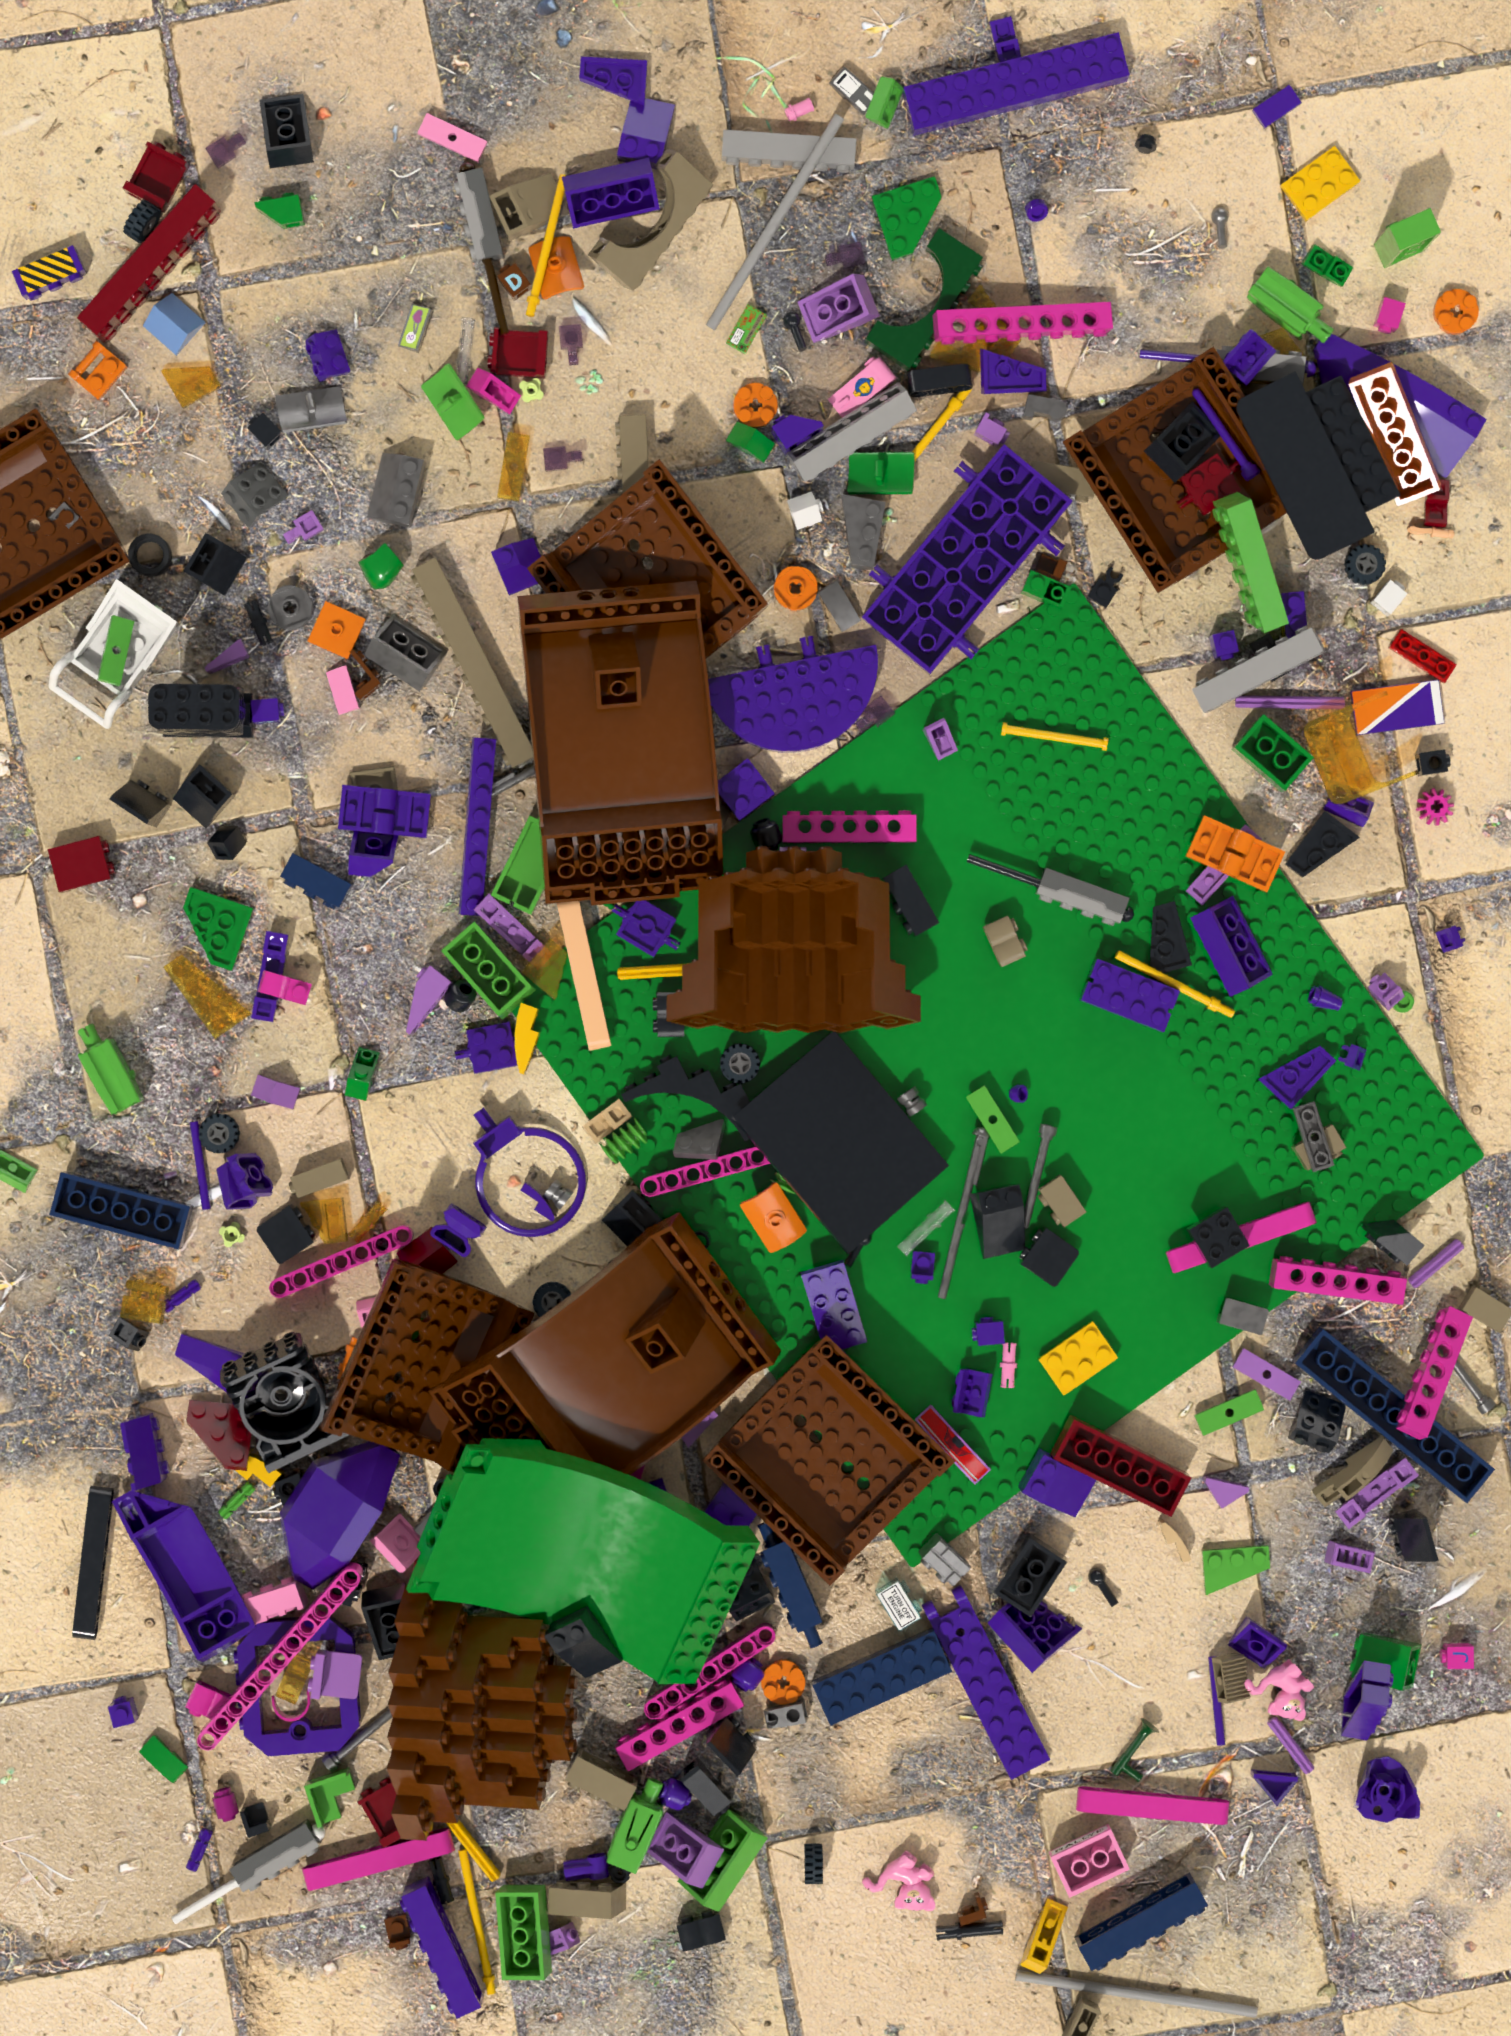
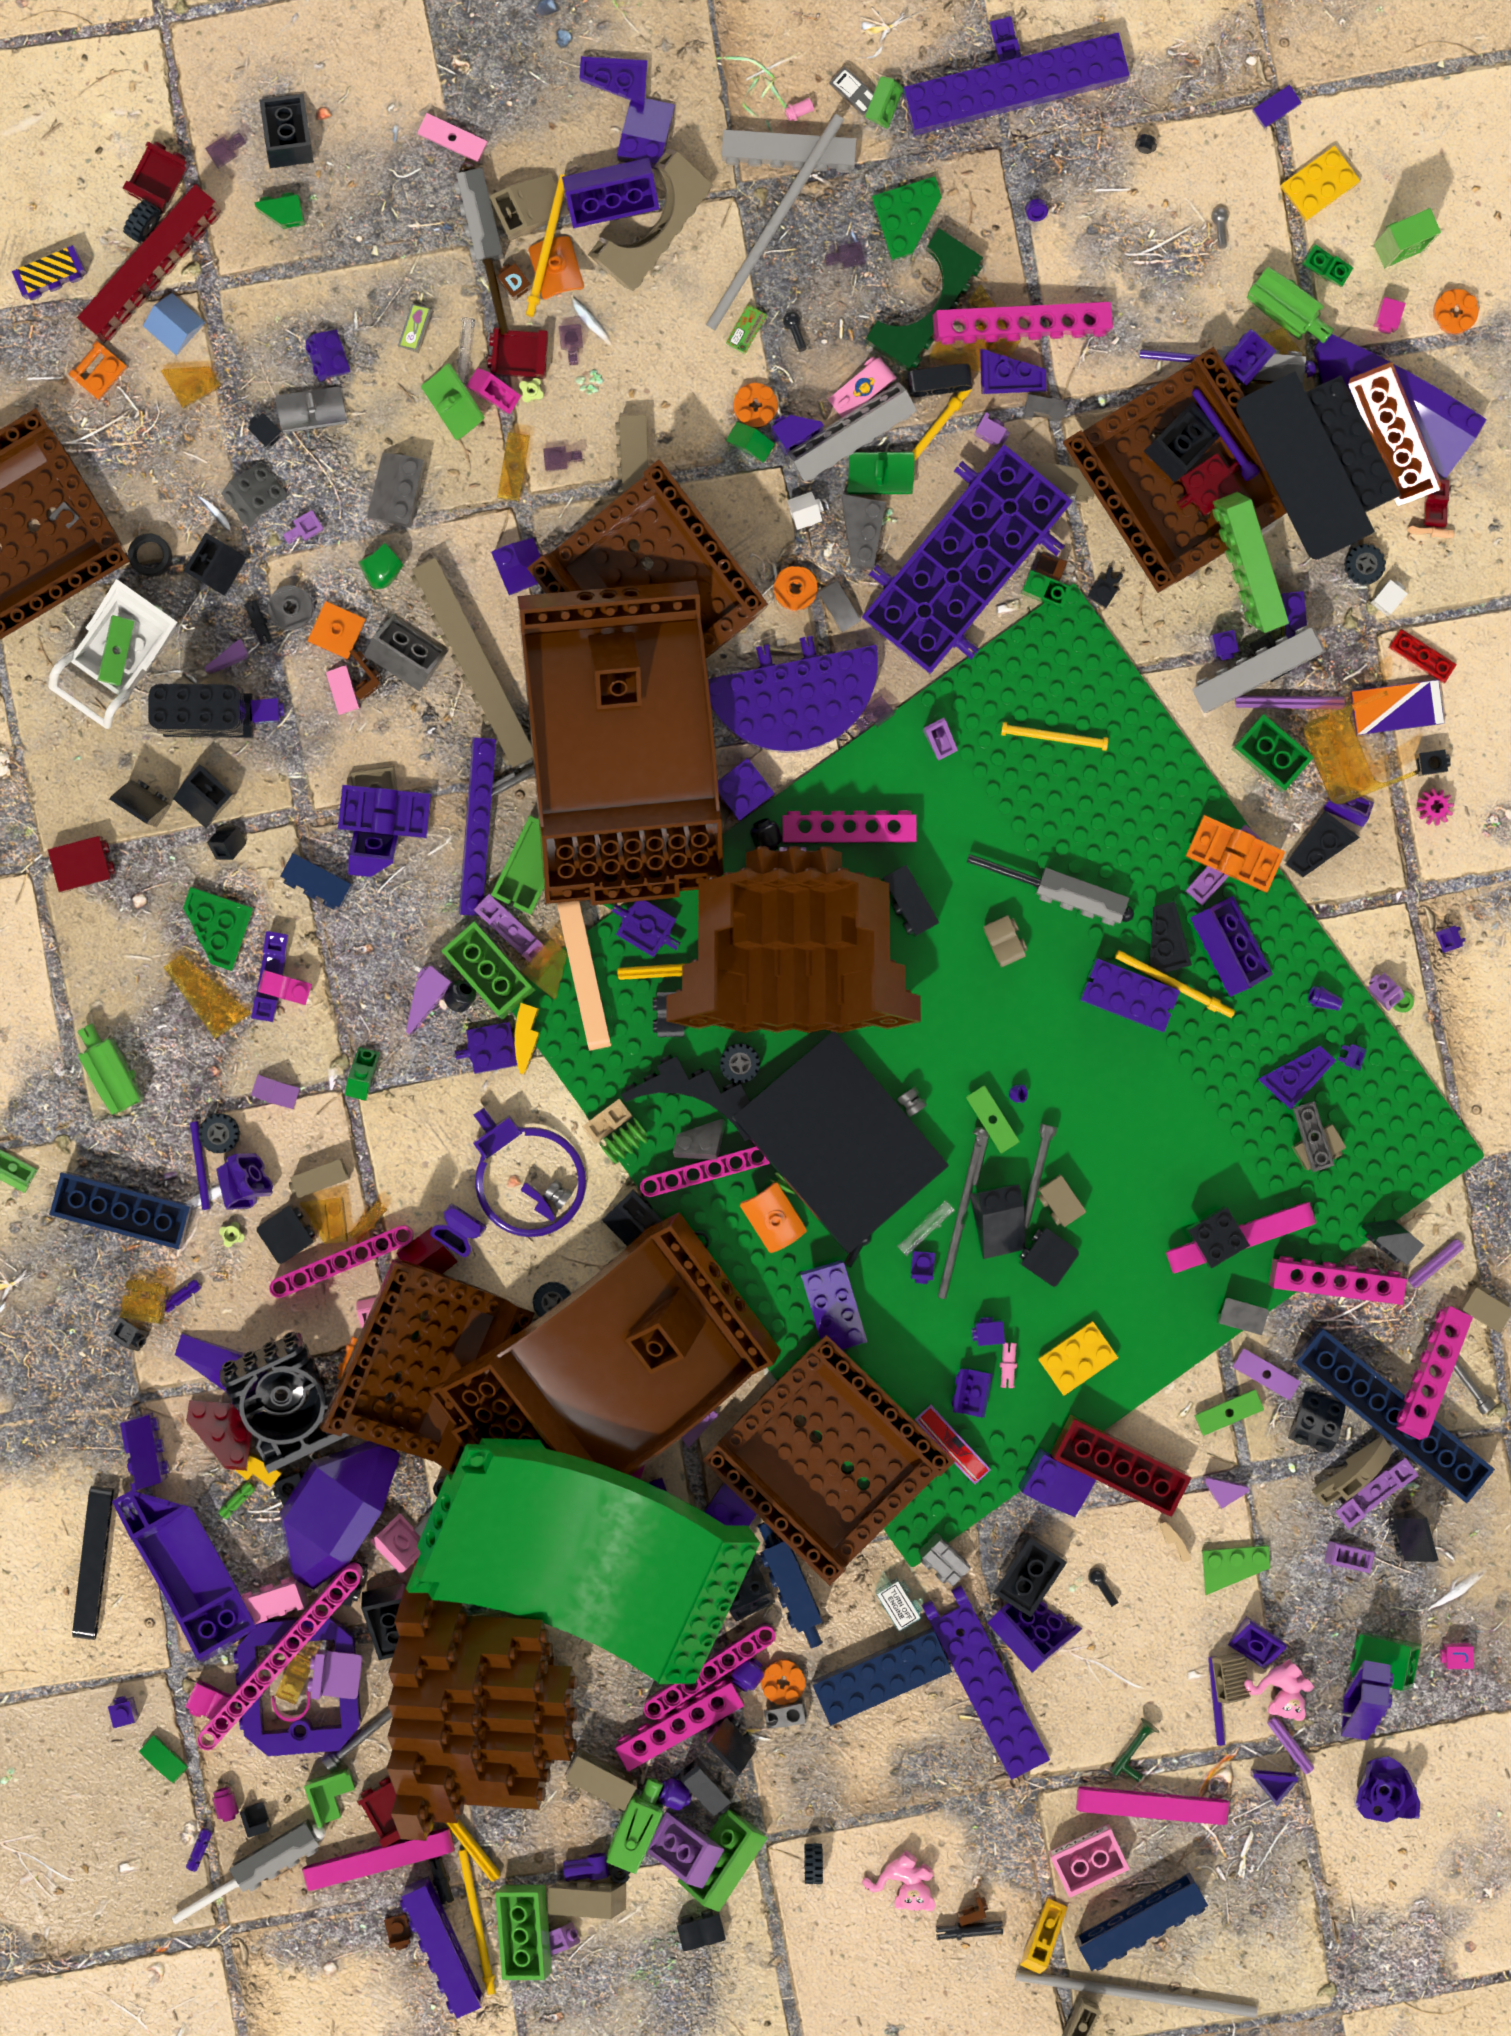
(582, 1643): black slope -> none
(838, 308): medium lavender slope -> none

